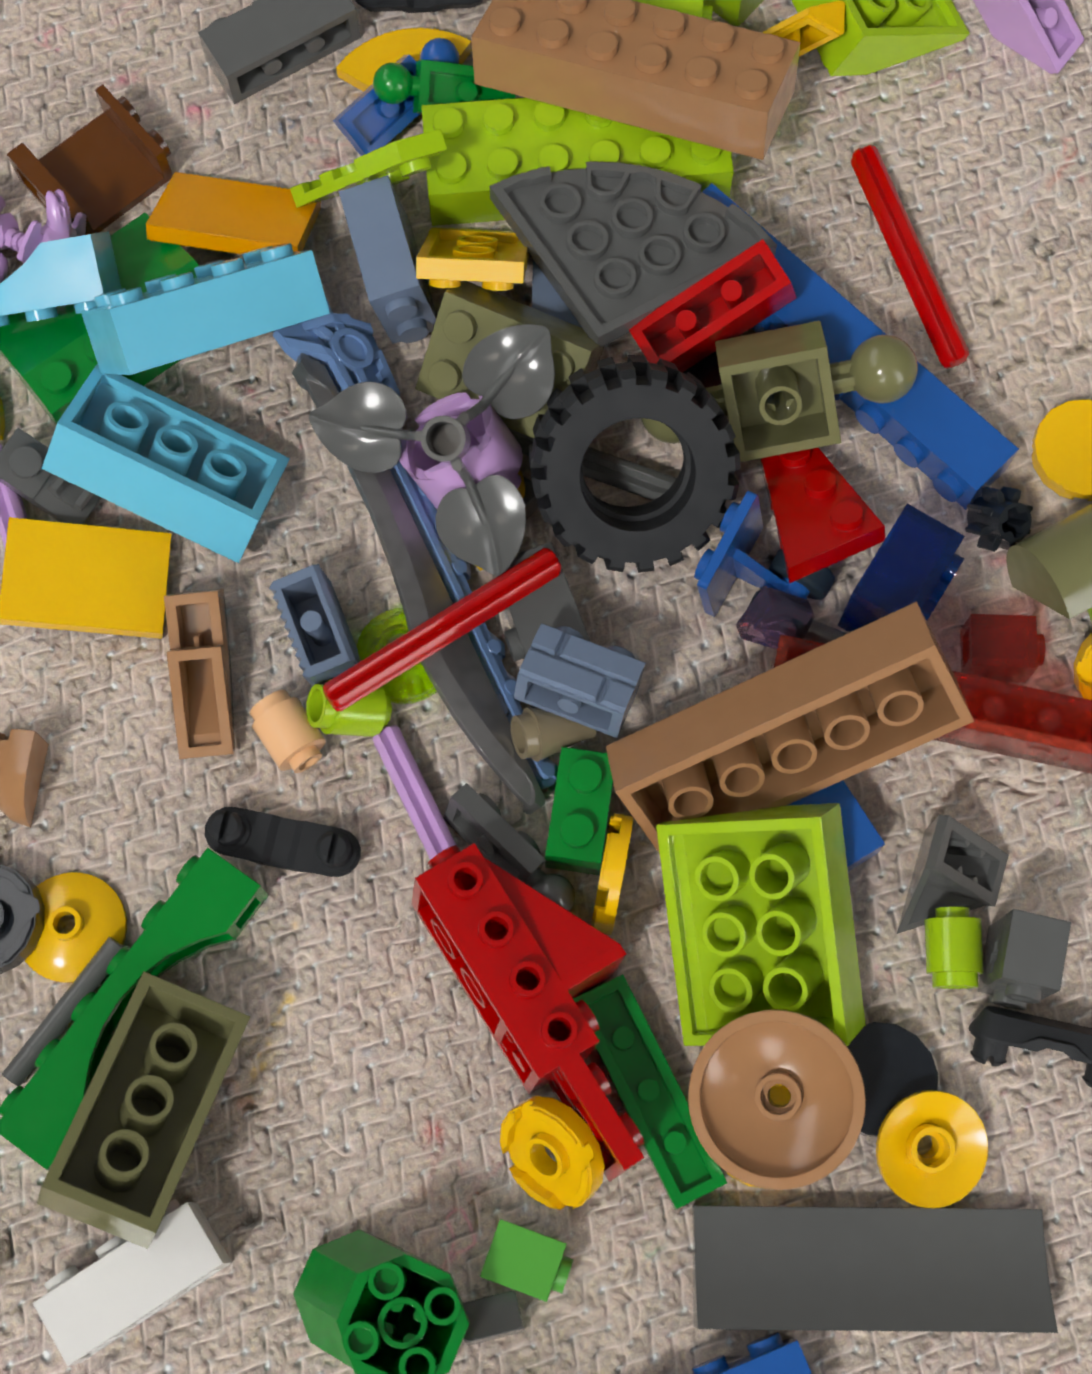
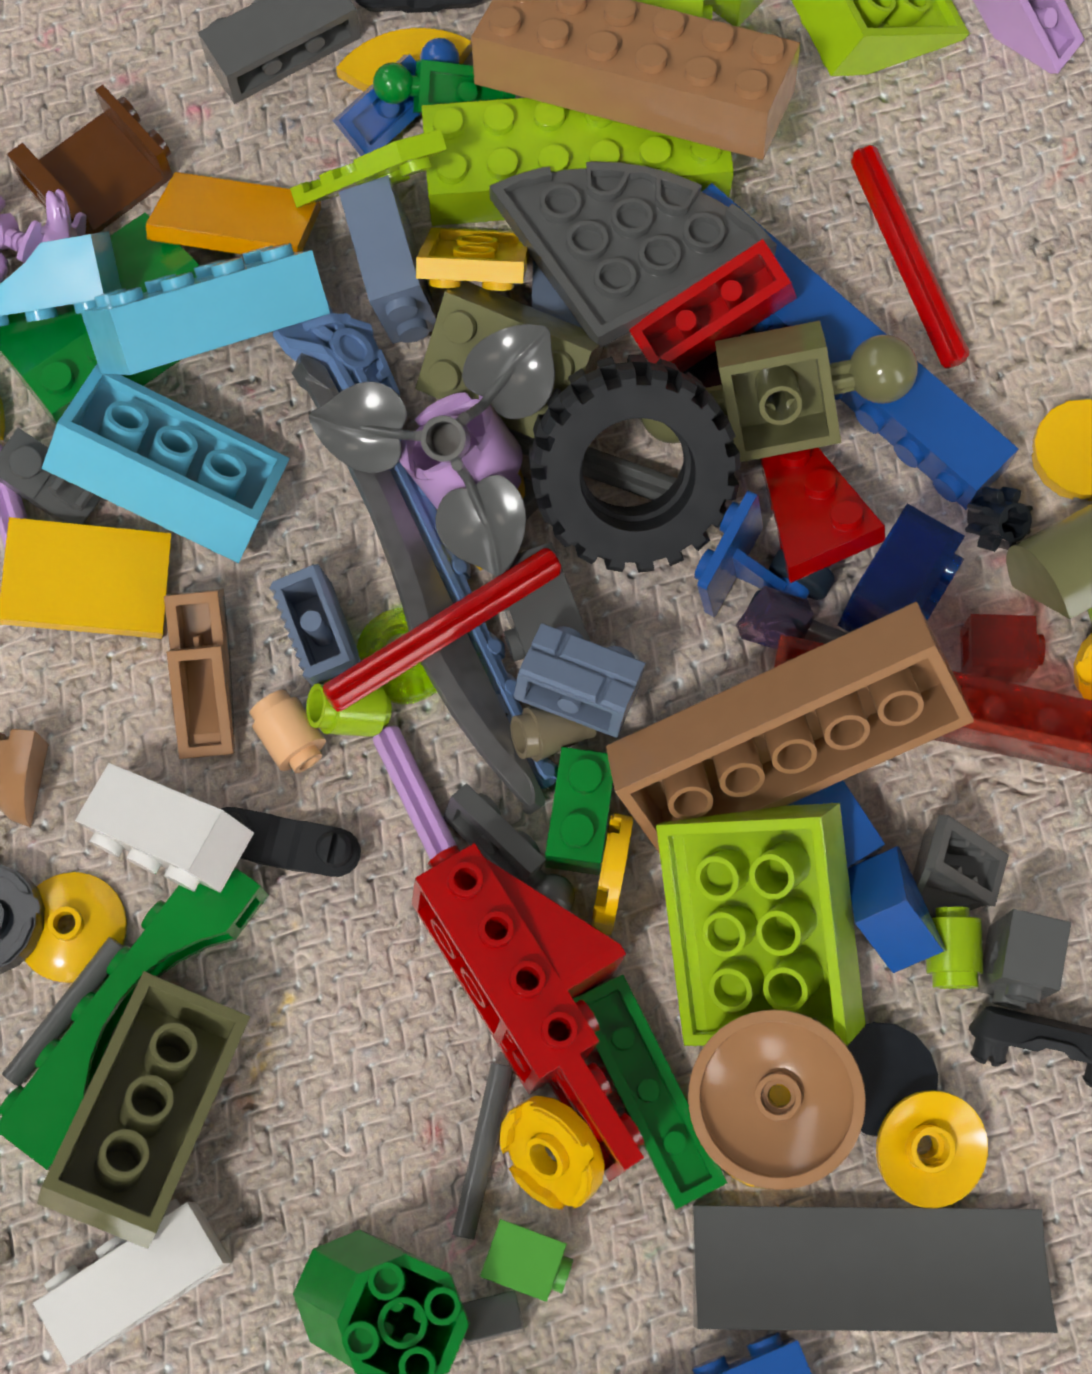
(163, 829): none -> white brick
(482, 1151): none -> dark grey bar
(812, 26): yellow slope -> none
(893, 911): none -> blue slope

